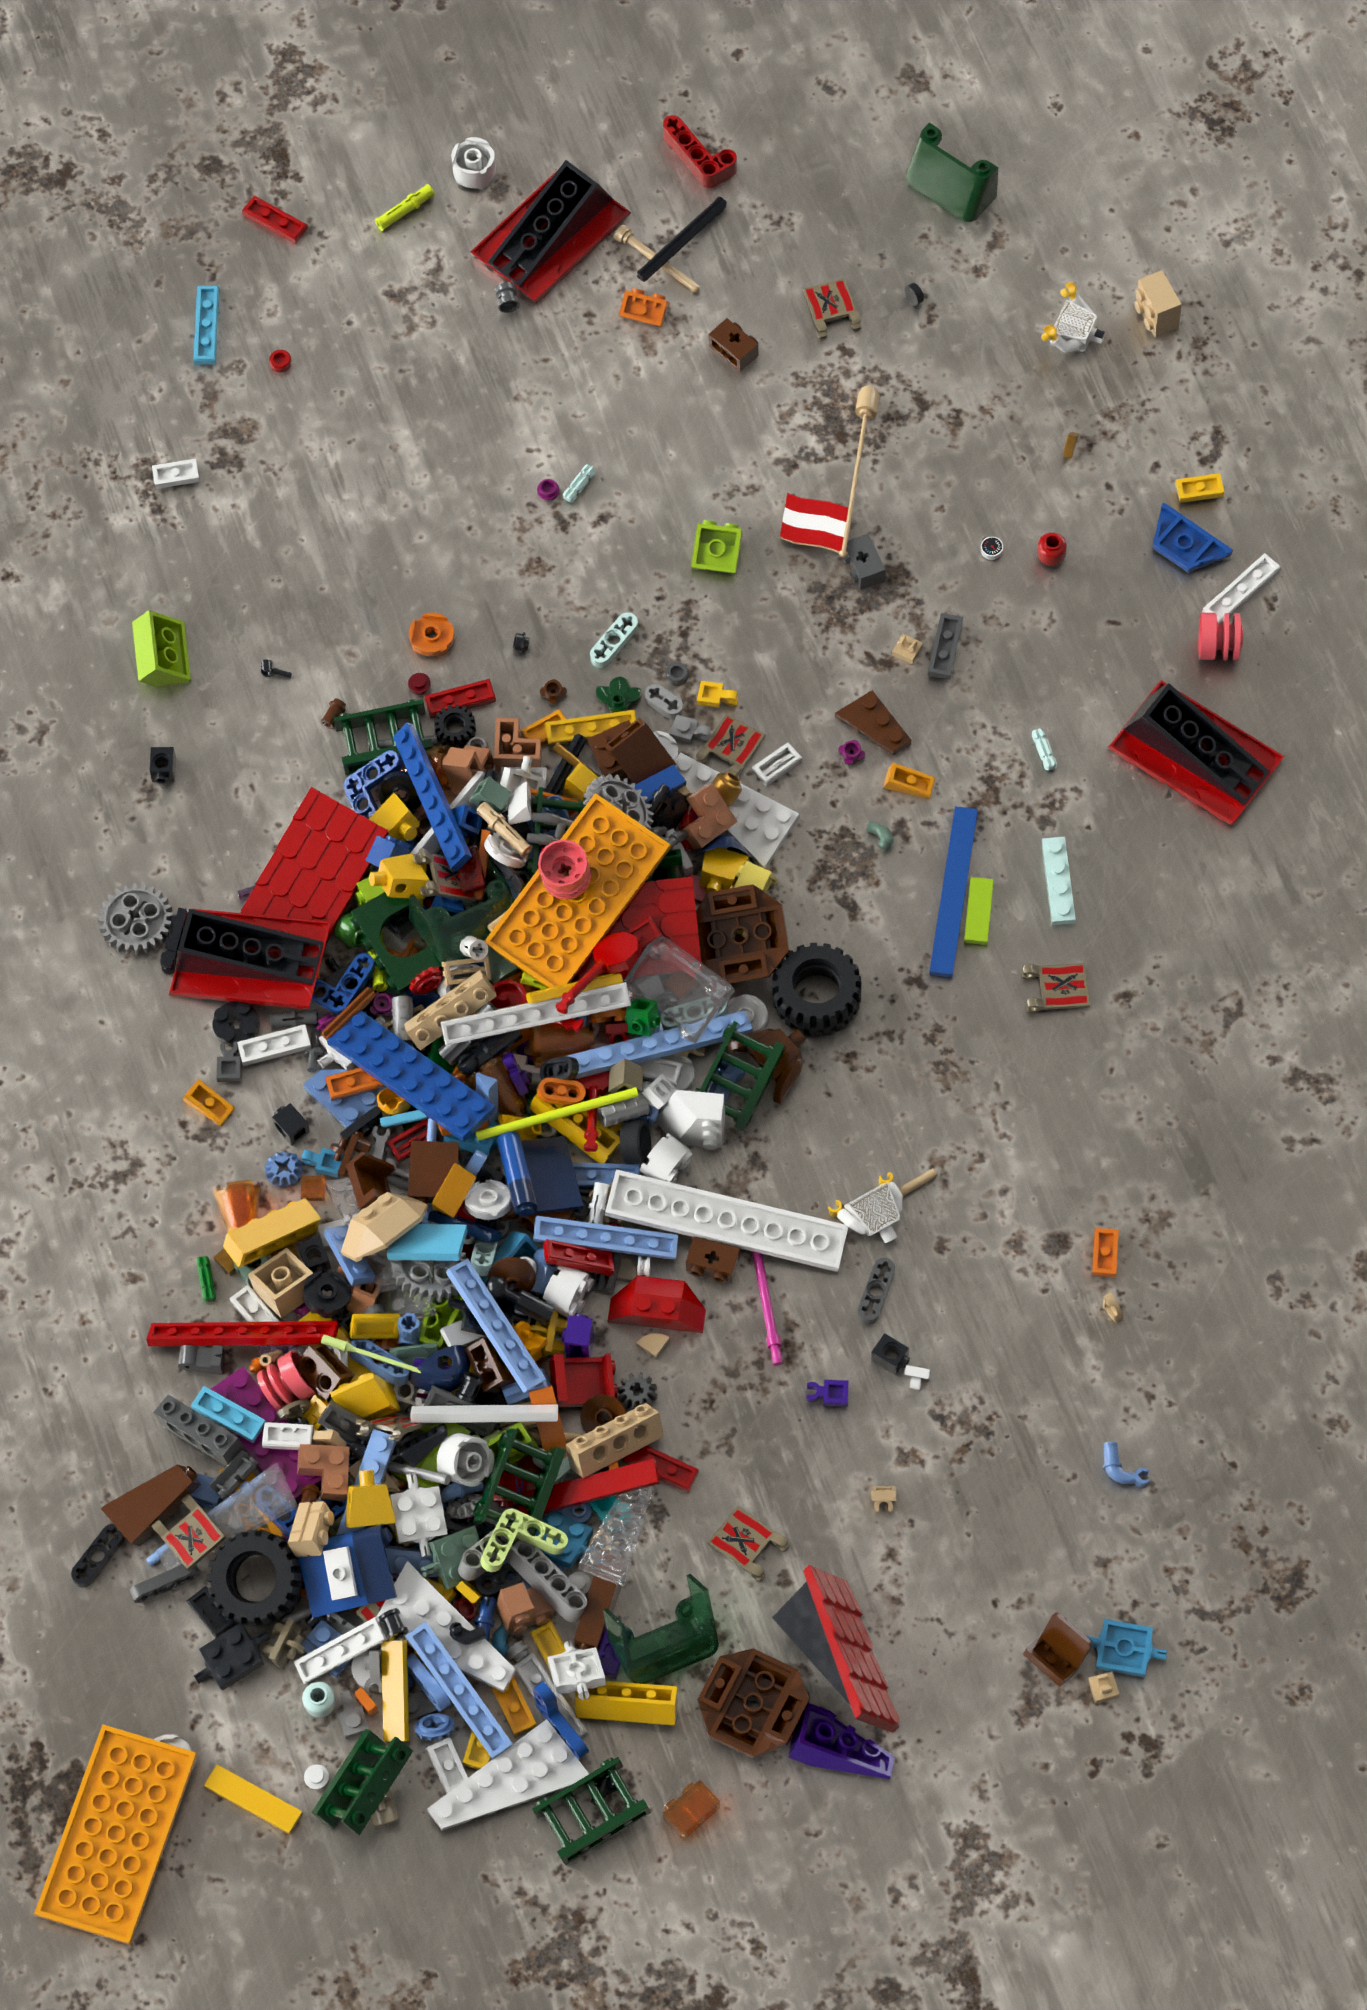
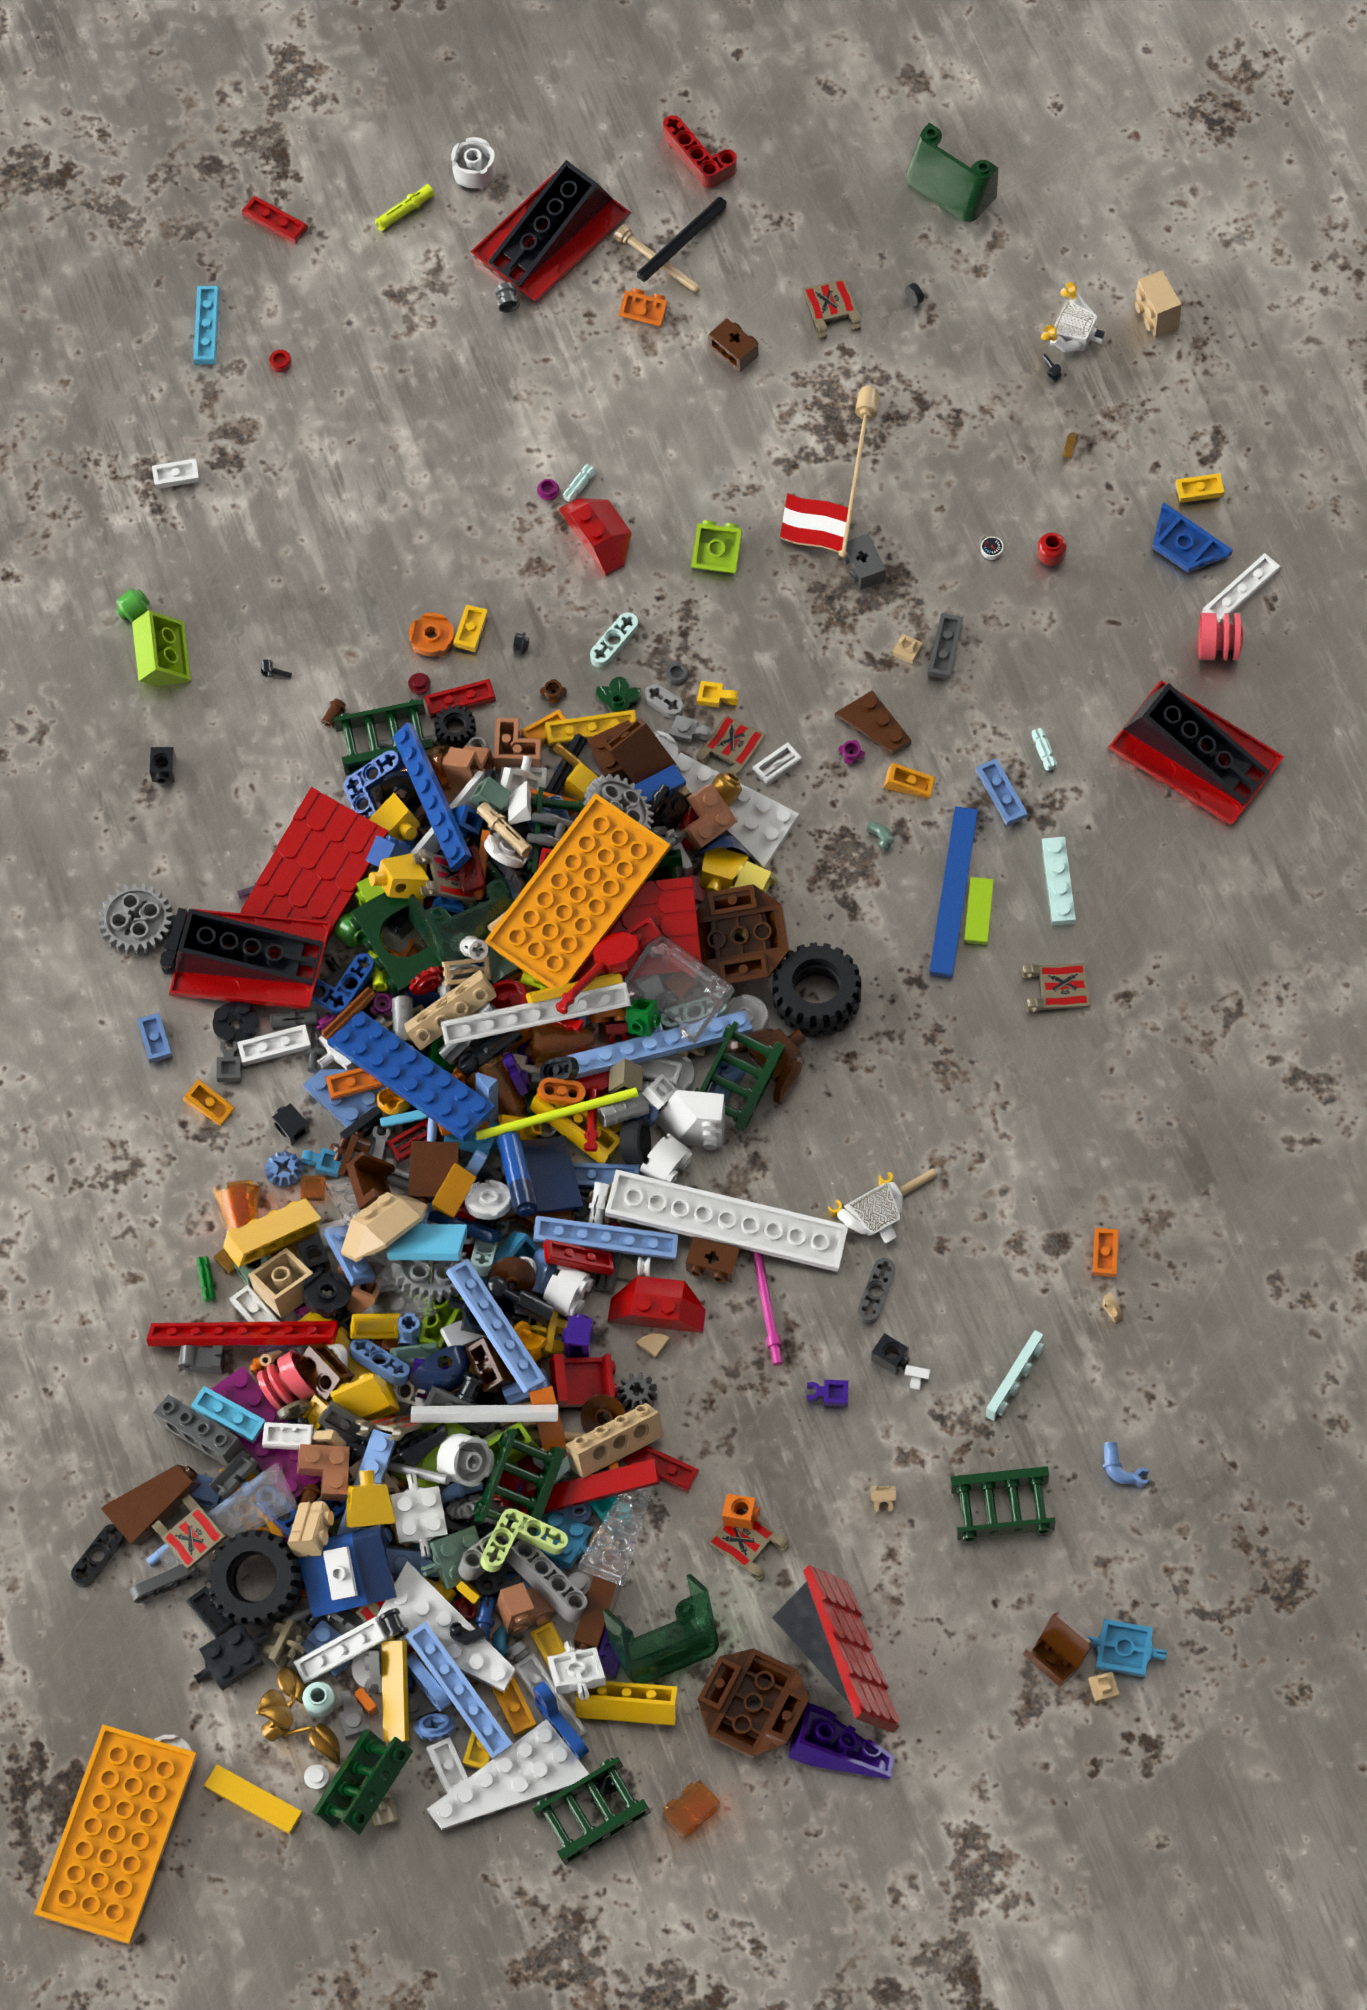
(132, 604): none -> bright green head
(154, 1037): none -> medium blue plate
(275, 1707): none -> pearl gold plant
(345, 1346): yellowish green piece -> none
(470, 628): none -> yellow plate
(562, 857): coral wheel -> none
(600, 531): none -> red wedge
(733, 1504): none -> orange brick
(988, 1483): none -> dark green fence
(1001, 792): none -> medium blue plate
(1010, 1384): none -> light aqua plate
(1055, 370): none -> black hand

